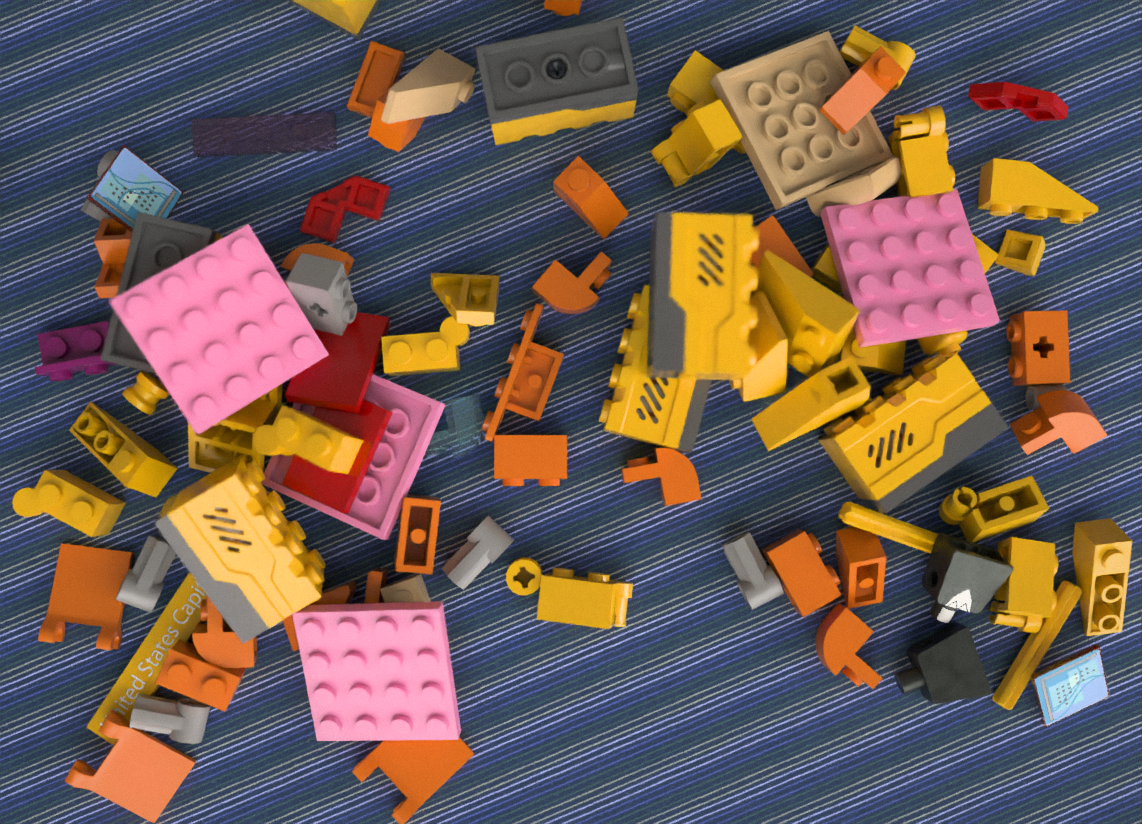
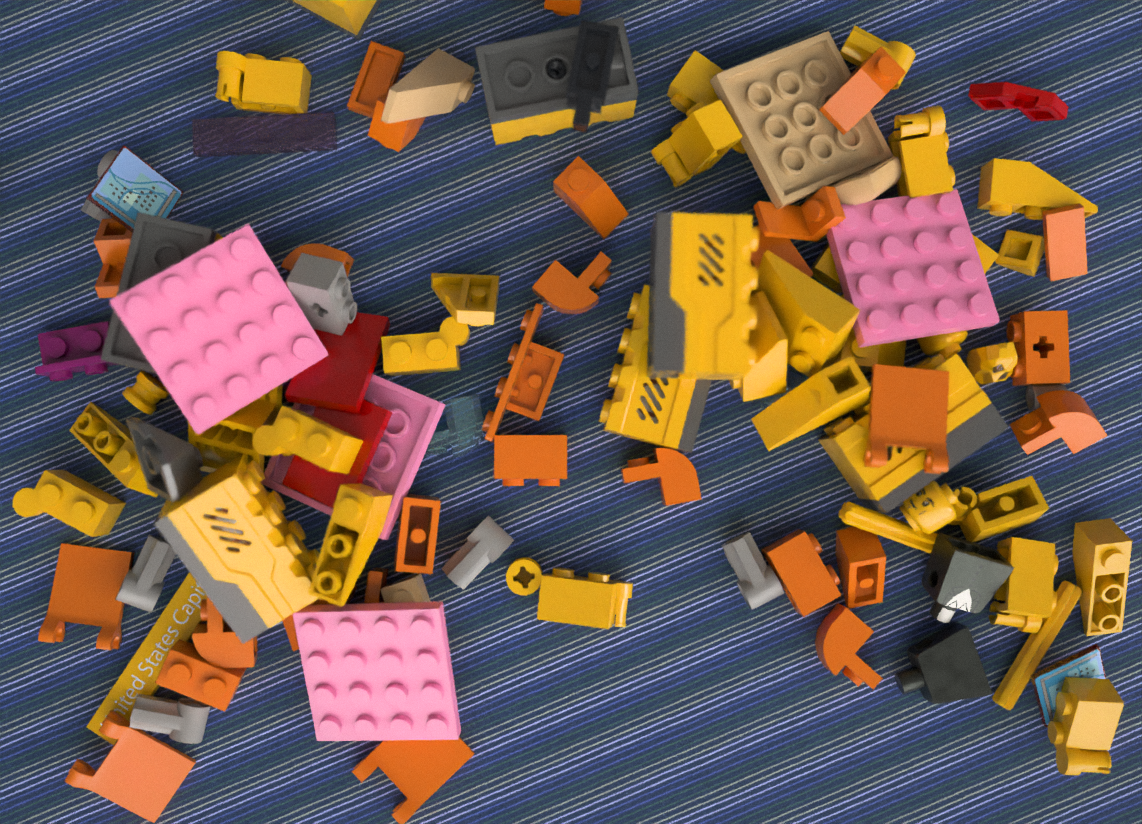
(167, 462): none -> dark grey slope
(263, 83): none -> yellow hinge
(328, 208): red tile -> none
(349, 540): none -> yellow slope
(590, 71): none -> black hinge
(802, 222): none -> orange bracket
(908, 412): none -> orange flag
(930, 507): none -> yellow head
(992, 362): none -> yellow rock
(1065, 242): none -> orange tile
(1085, 725): none -> yellow hinge

